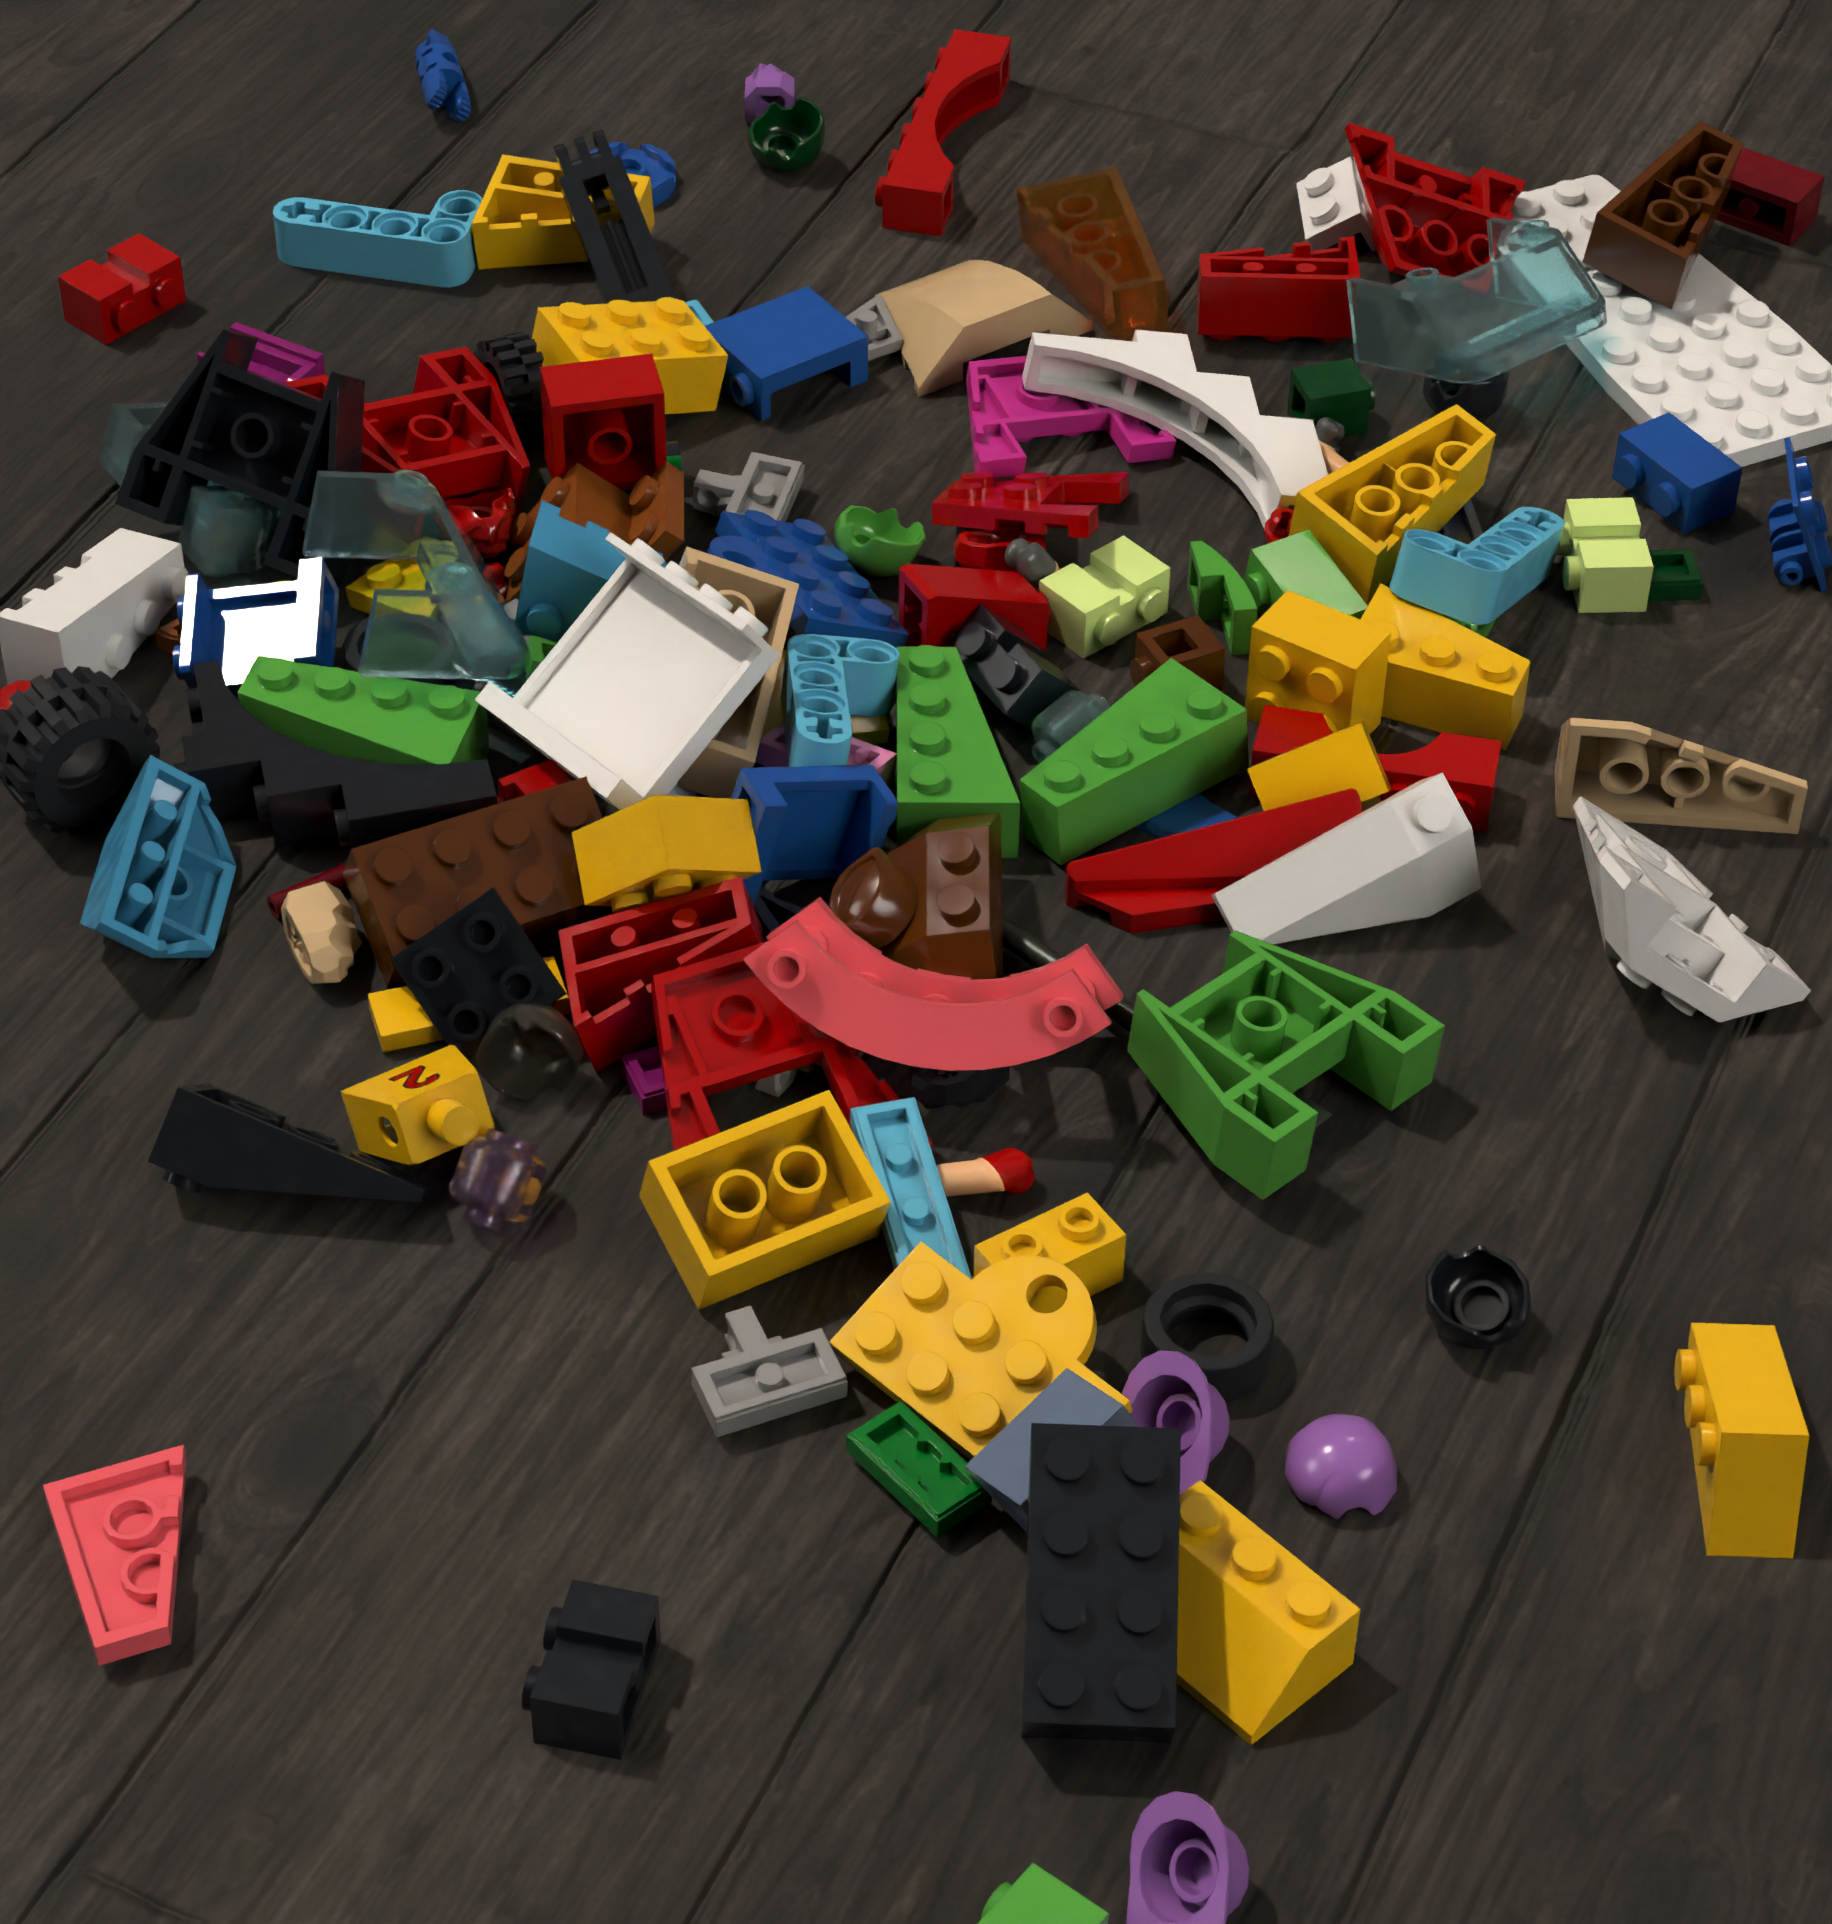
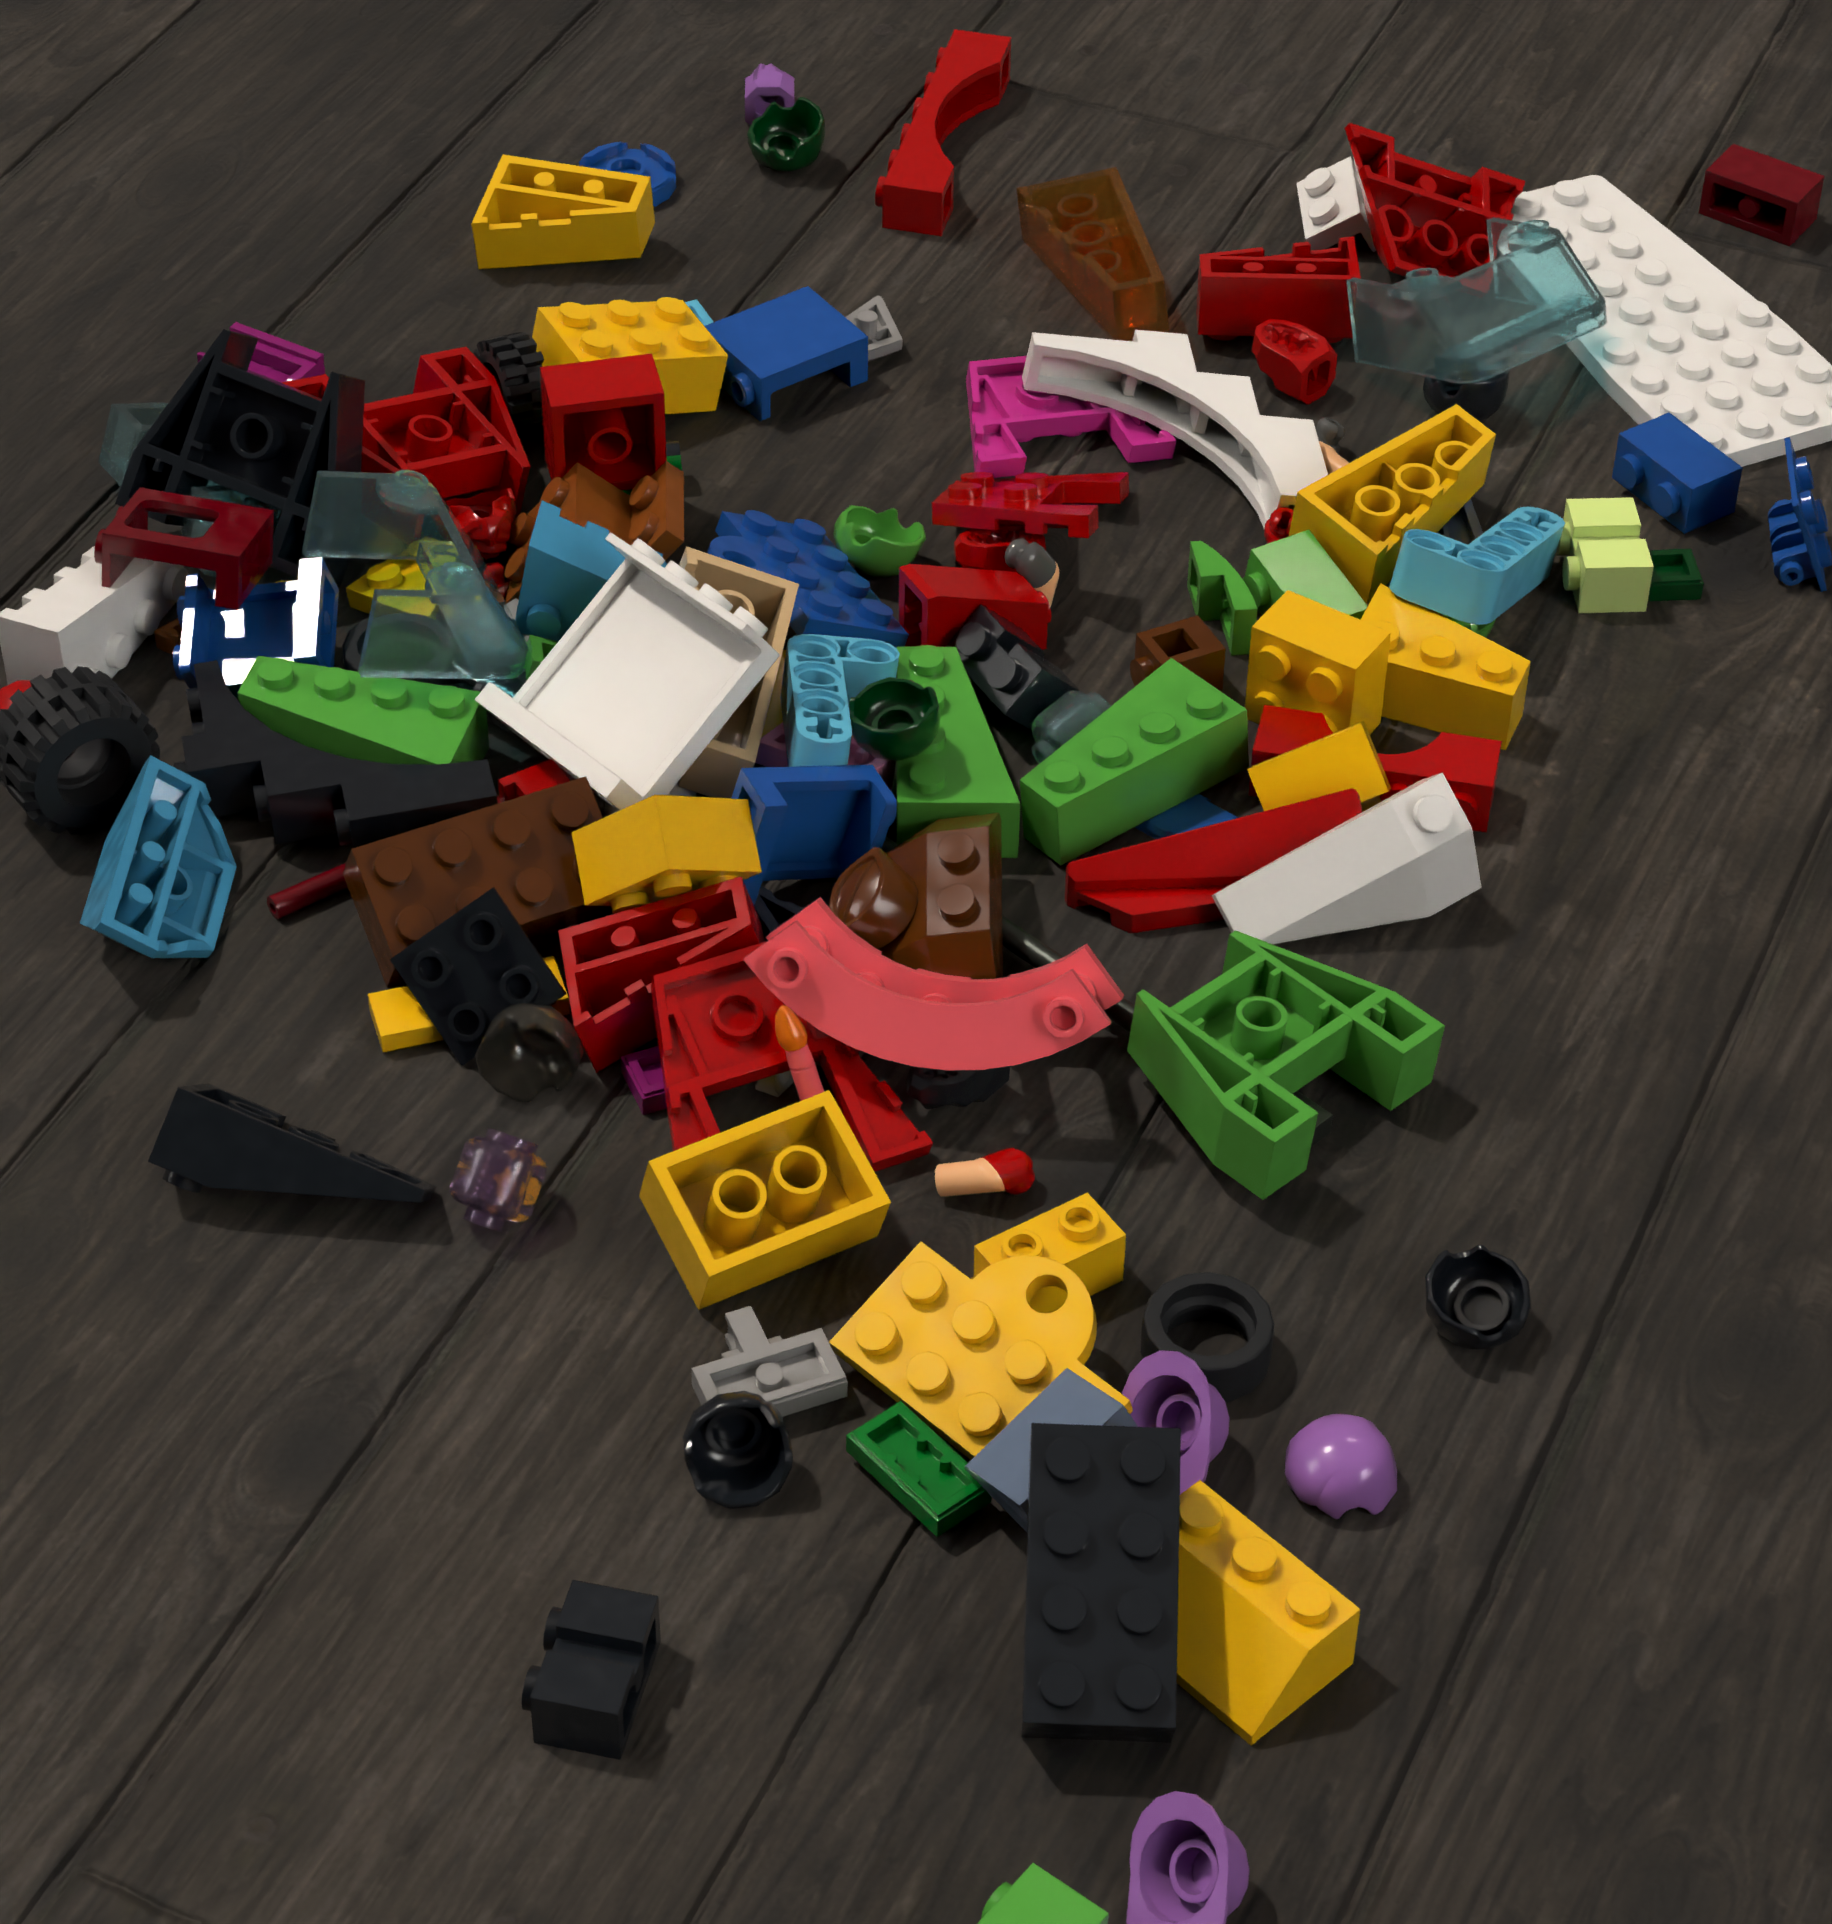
(123, 1549): coral wing -> none
(125, 291): red brick -> none
(234, 546): none -> dark red window
(320, 932): tan rock -> none
(380, 241): medium azure beam -> none
(430, 1106): yellow torso -> none
(442, 76): blue hinge -> none
(620, 251): black hinge -> none
(737, 1450): none -> black hair
(765, 485): light grey hinge -> none
(793, 1039): none -> piece
(894, 718): none -> dark green hair
(905, 1166): medium azure tile -> none
(970, 314): tan wedge -> none
(1107, 598): yellowish green brick -> none
(1295, 359): none -> red rock
(1334, 392): dark green brick -> none
(1664, 215): reddish brown wedge -> none
(1669, 931): white wedge -> none
(1670, 781): tan wedge -> none
(1743, 1438): yellow wedge -> none

